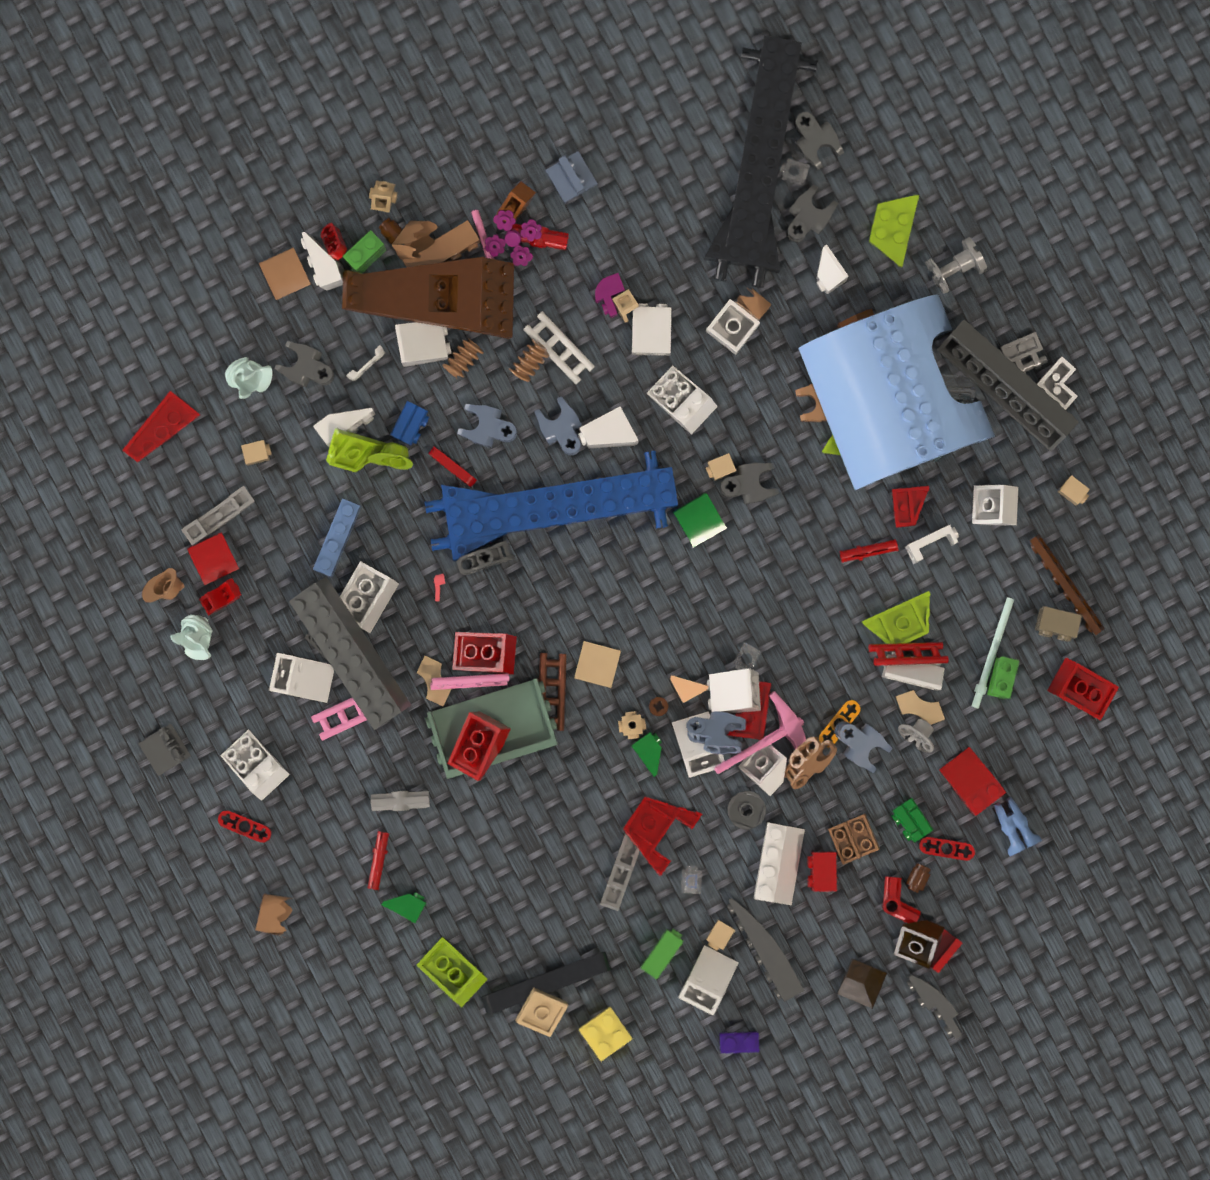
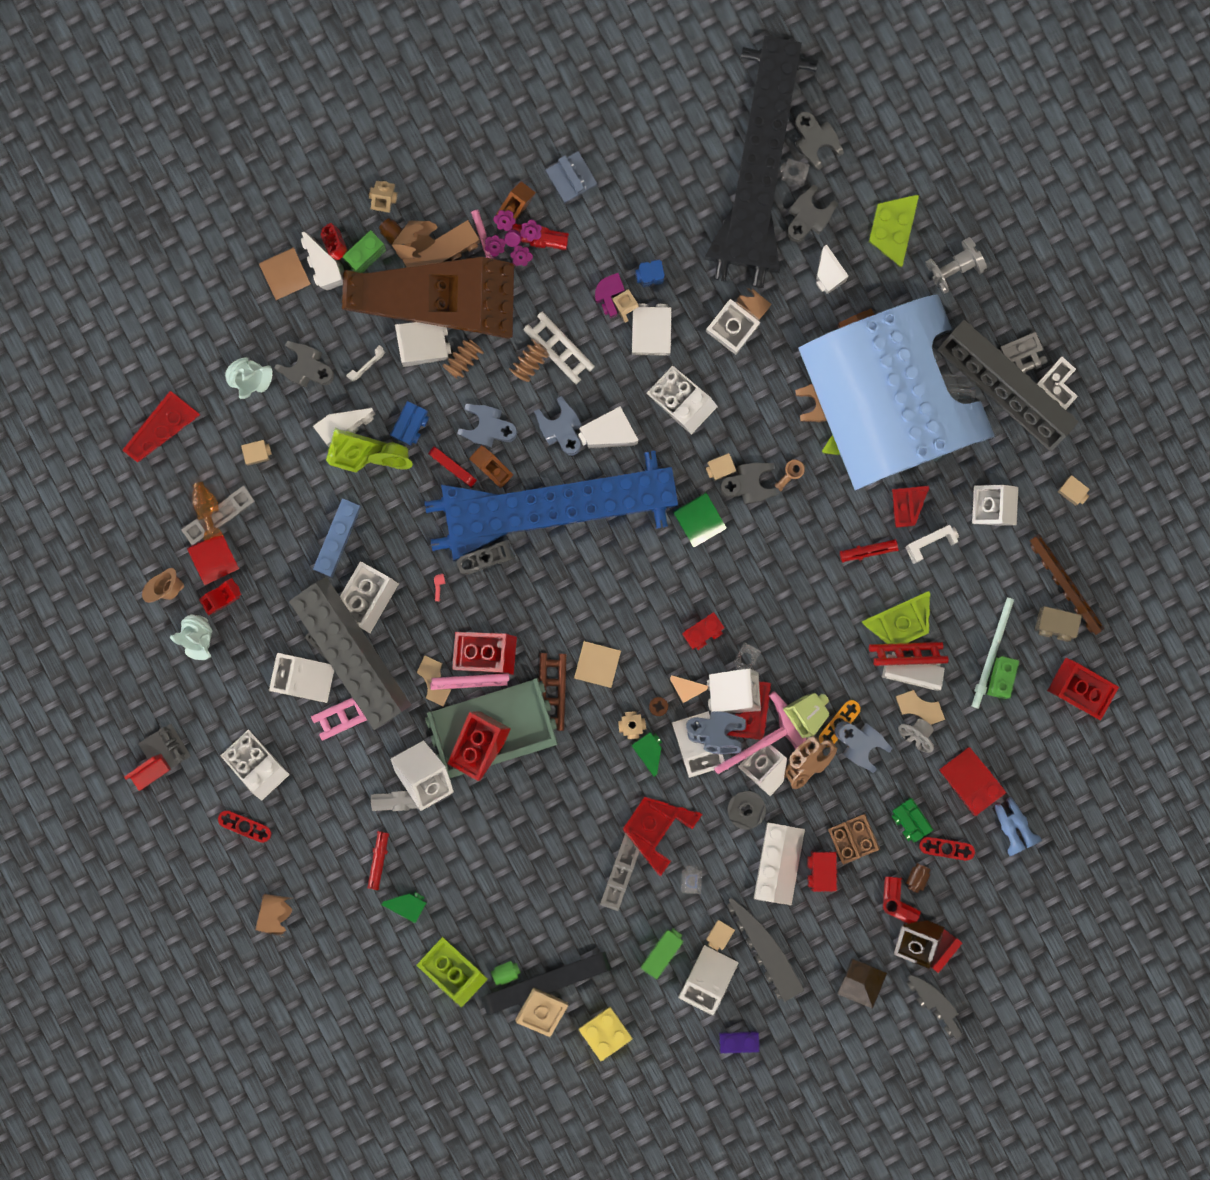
(149, 772): none -> red panel
(205, 505): none -> clear orange animal
(422, 775): none -> white slope
(491, 466): none -> dark orange slope
(505, 973): none -> bright green brick
(650, 273): none -> blue brick
(702, 631): none -> red brick
(790, 473): none -> medium nougat bar
(808, 713): none -> yellowish green torso

